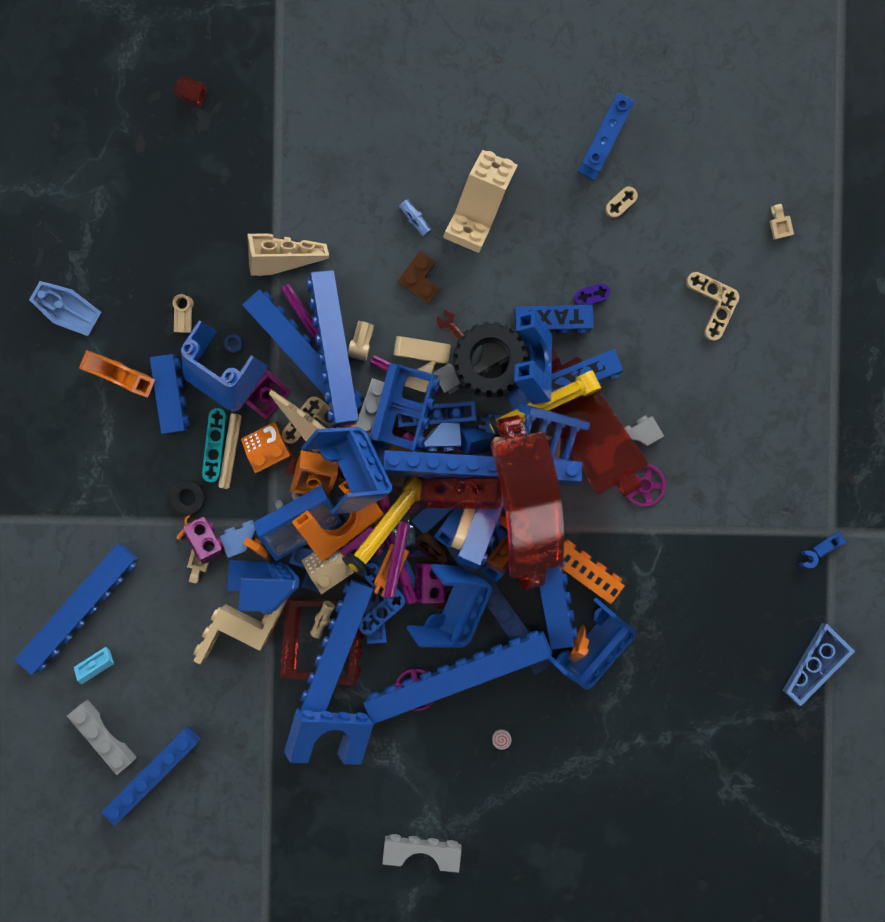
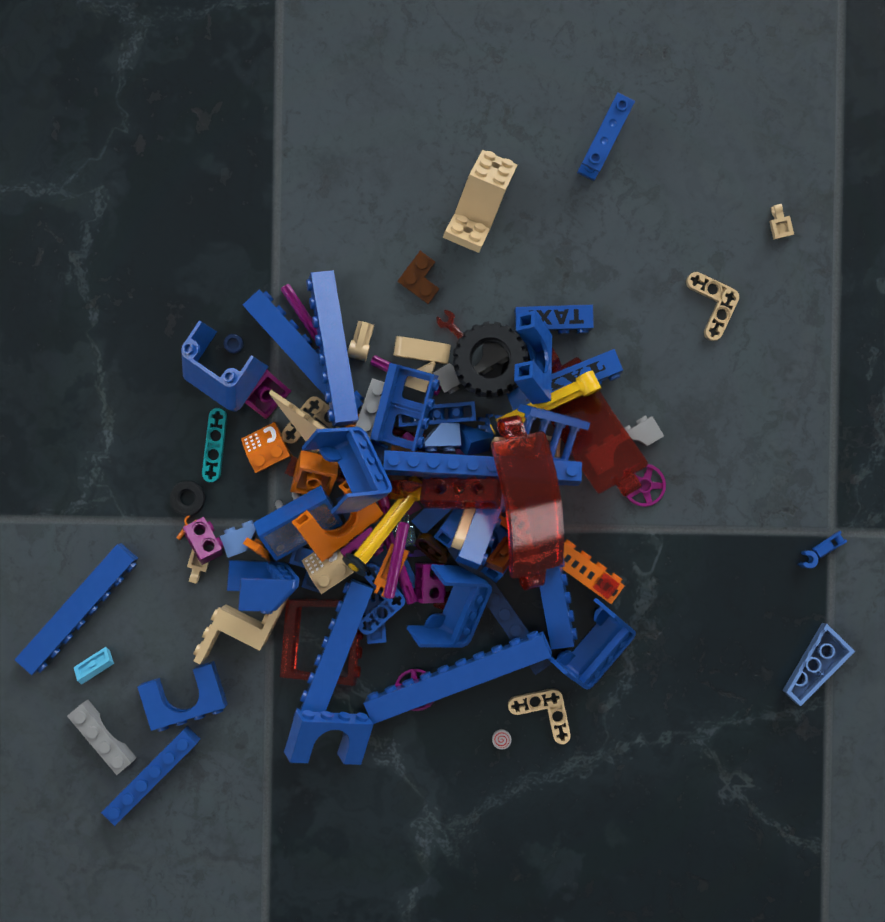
(65, 307): medium blue piece -> none
(117, 373): orange arch -> none
(162, 713): none -> blue arch
(168, 394): blue brick -> none
(182, 317): tan piece -> none
(190, 90): clear red brick -> none
(230, 451): tan axle -> none
(276, 255): tan wedge -> none
(322, 619): tan pin -> none
(398, 849): light grey arch -> none
(402, 488): none -> clear red plate
(415, 217): medium blue pin -> none
(550, 706): none -> tan beam
(580, 646): orange plate -> none
(590, 290): dark purple beam -> none
(605, 585): none -> clear red plate
(618, 199): tan beam -> none

